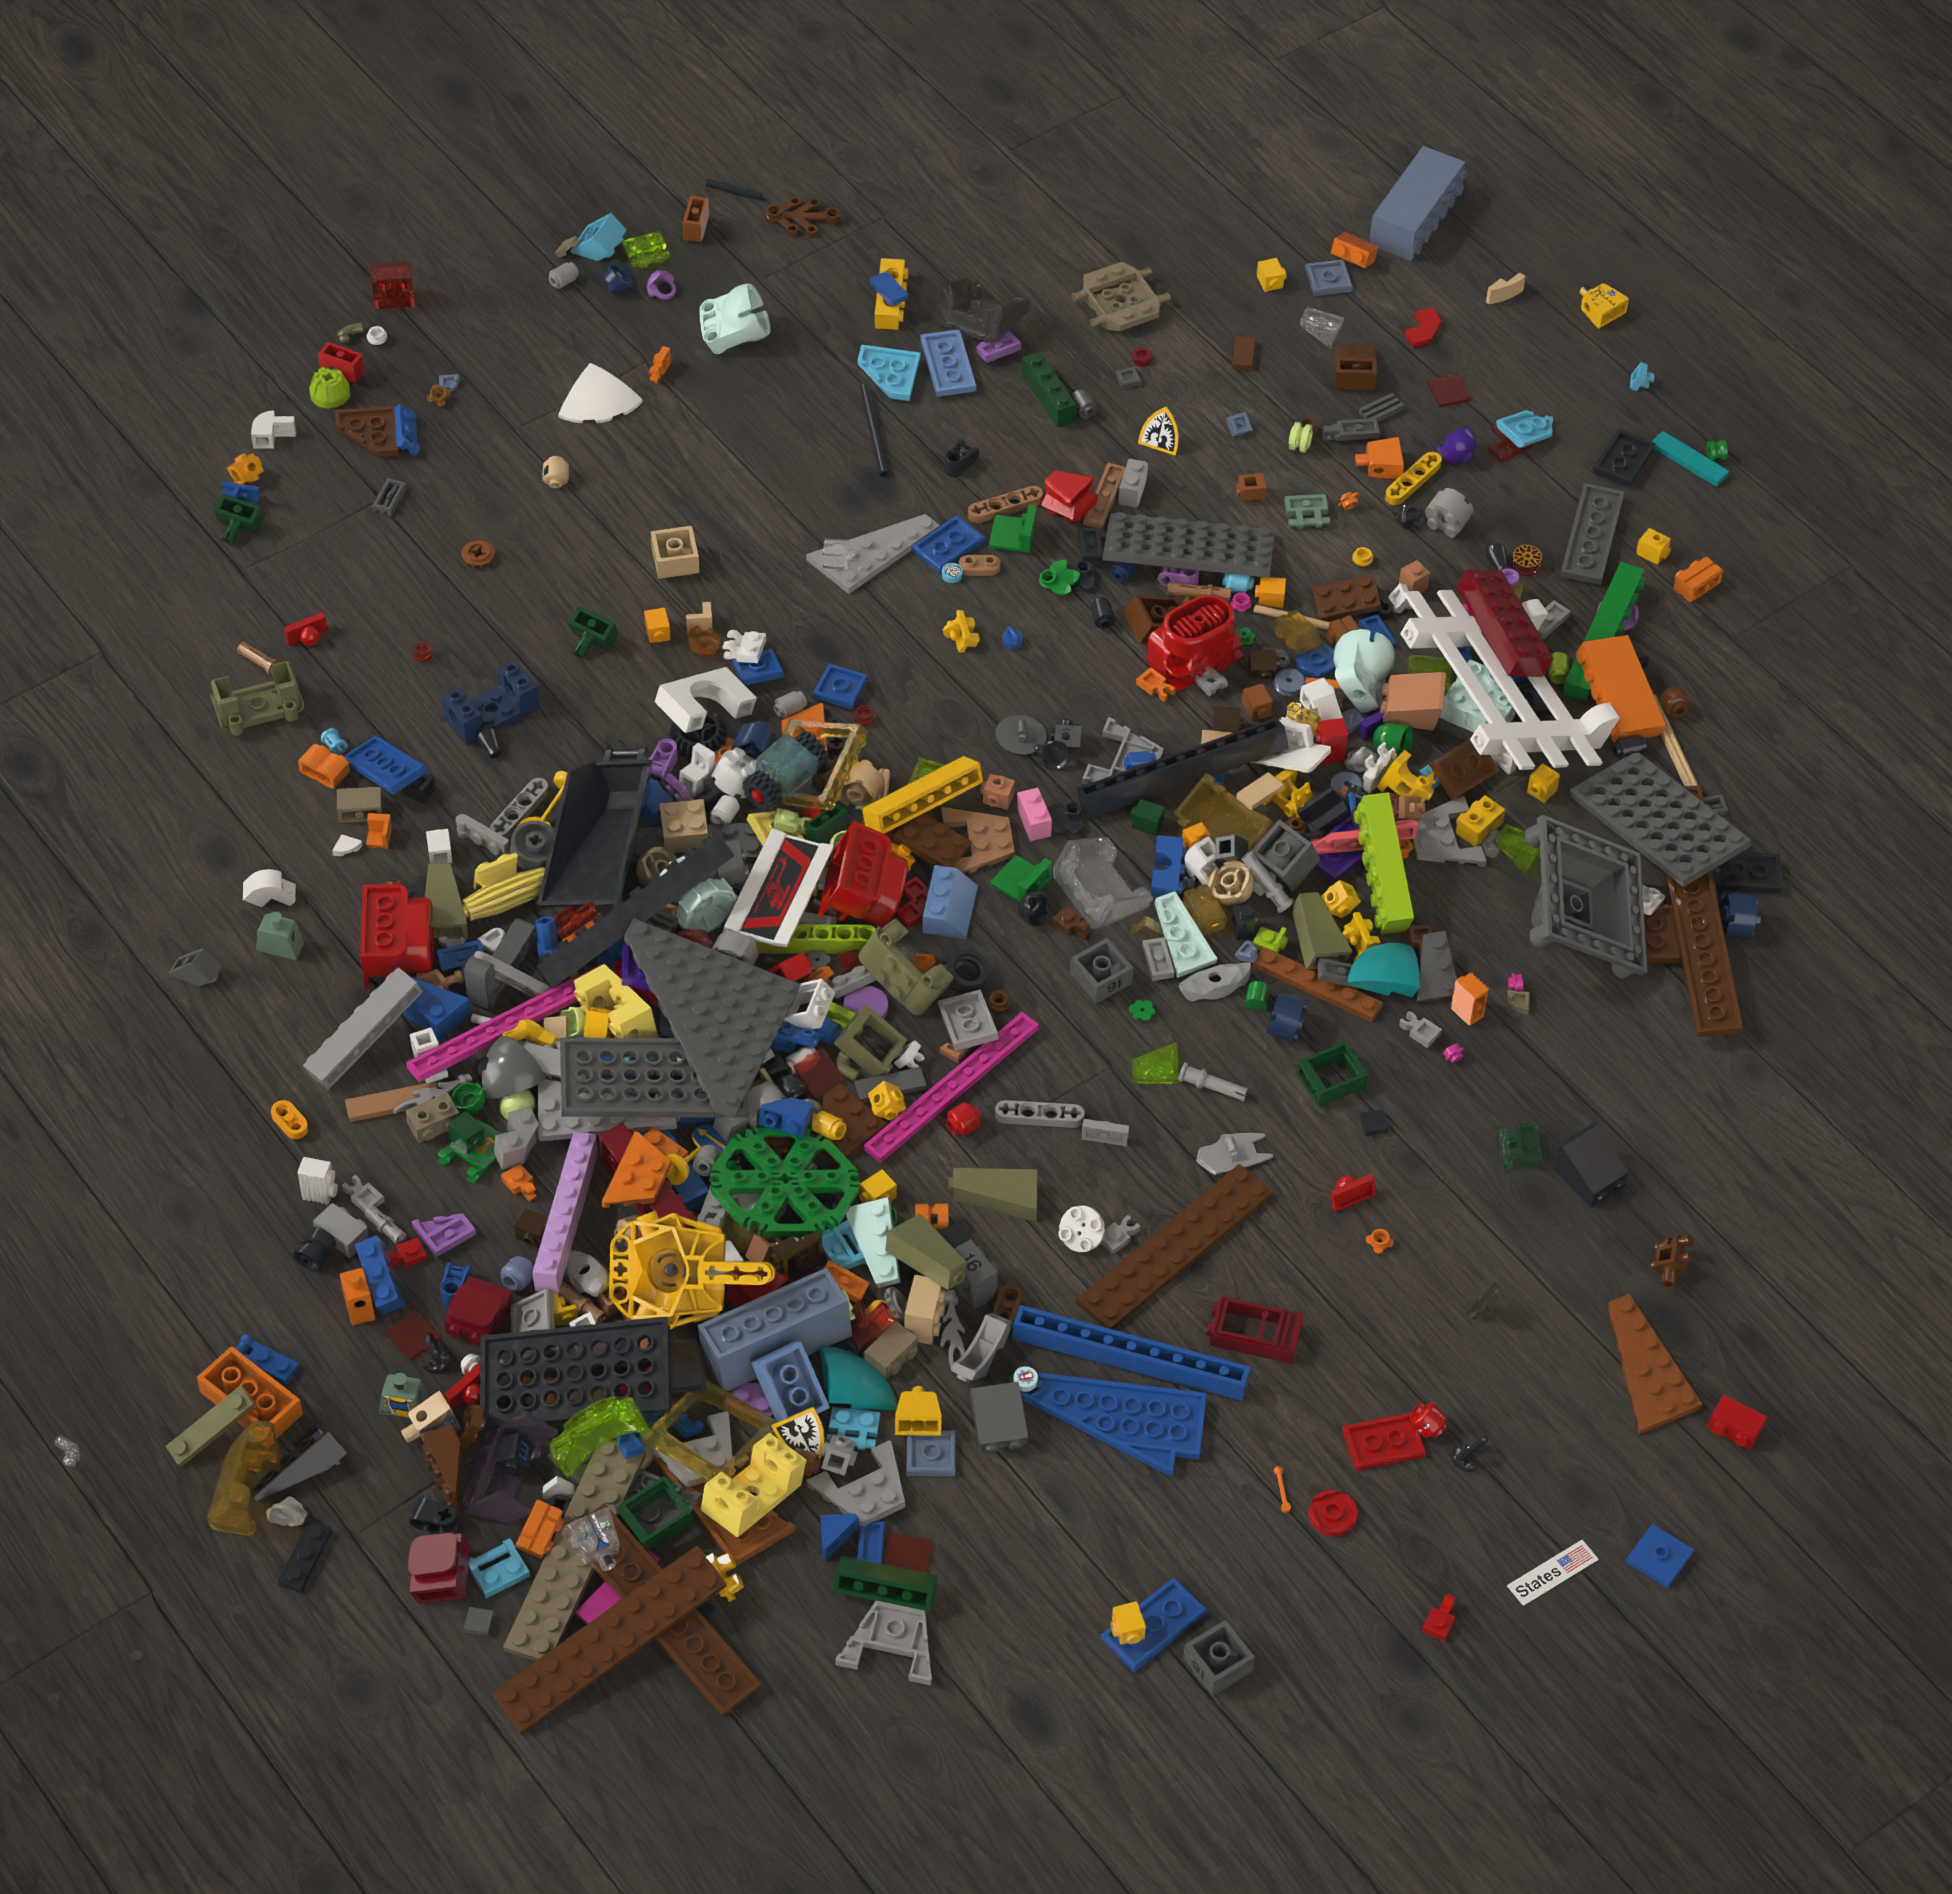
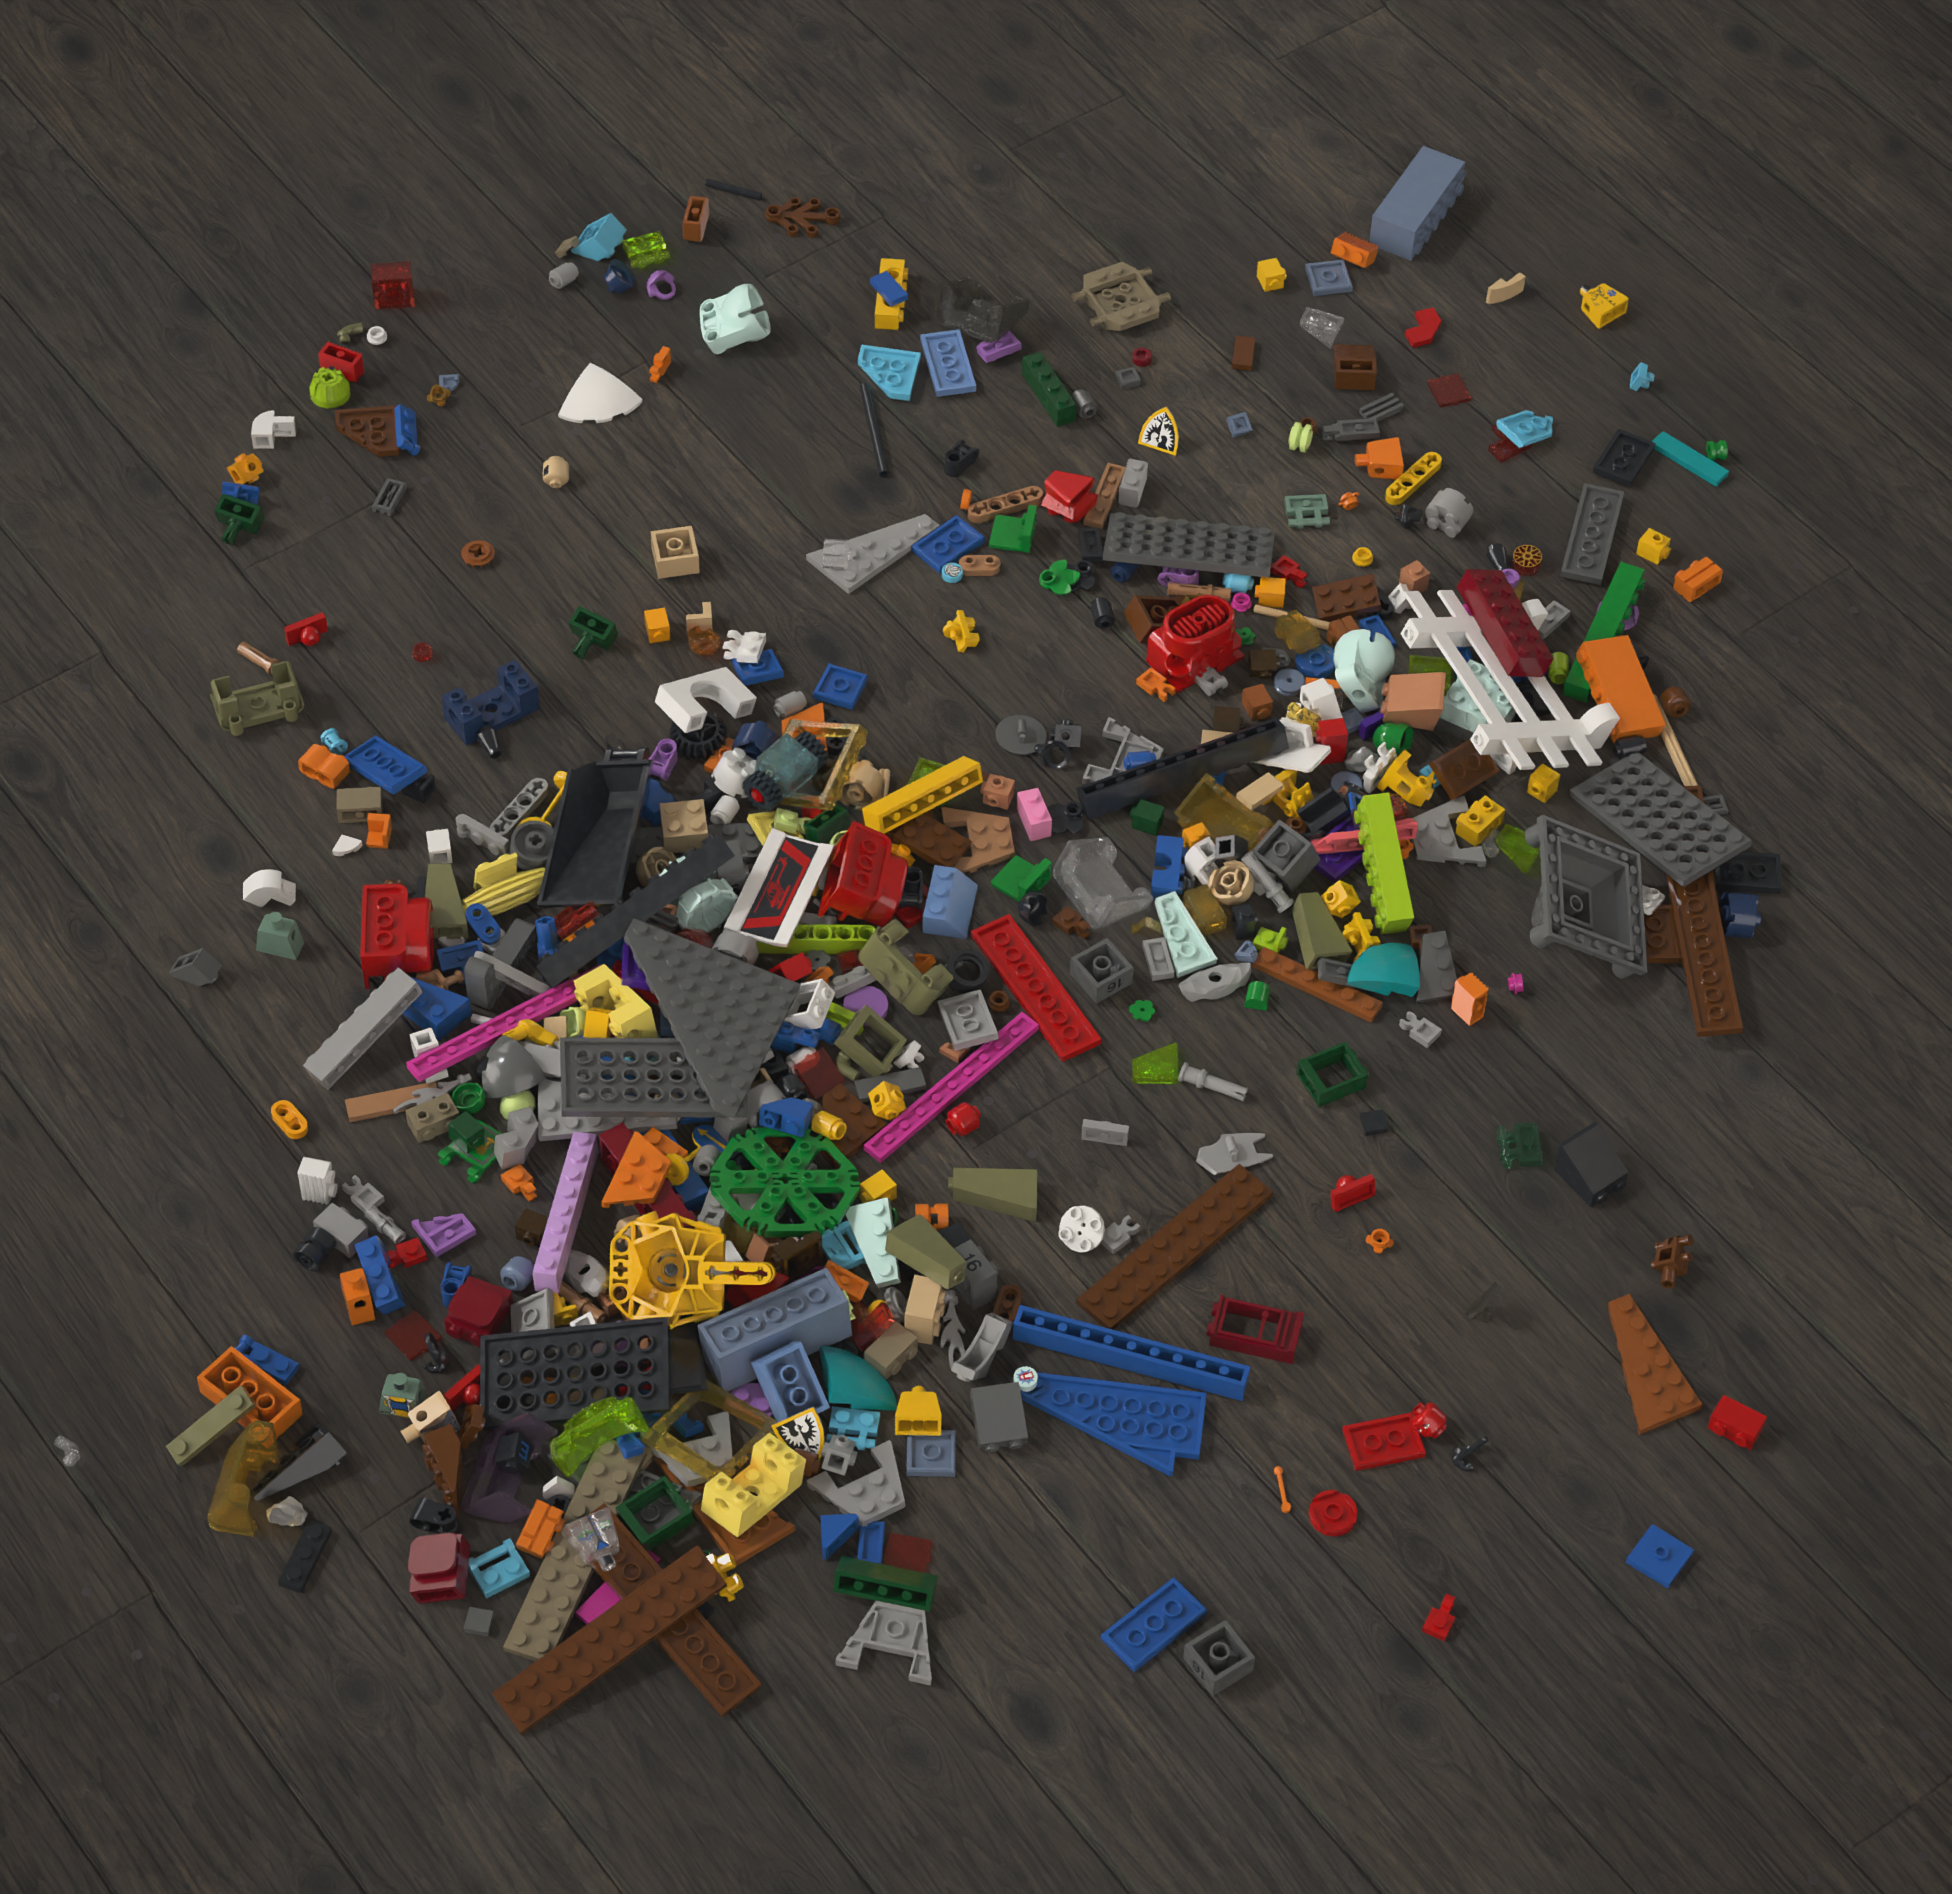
(469, 1363): white plate -> none
(482, 923): none -> blue plate
(677, 789): medium lavender wing -> none
(698, 770): white brick -> none
(864, 715): clear red plate -> none
(913, 891): none -> black piece
(966, 499): none -> orange tile
(1012, 638): blue tile -> none
(1036, 987): none -> red plate
(1039, 1117): light grey beam -> none
(1128, 1623): yellow brick -> none
(1251, 487): dark orange brick -> none
(1287, 1016): dark blue brick -> none
(1288, 569): none -> red plate
(1410, 807): medium nougat tile -> none
(1453, 1053): dark pink plate -> none
(1458, 446): dark purple cylinder -> none
(1519, 1000): dark tan tile -> none
(1552, 1572): white sticker -> none

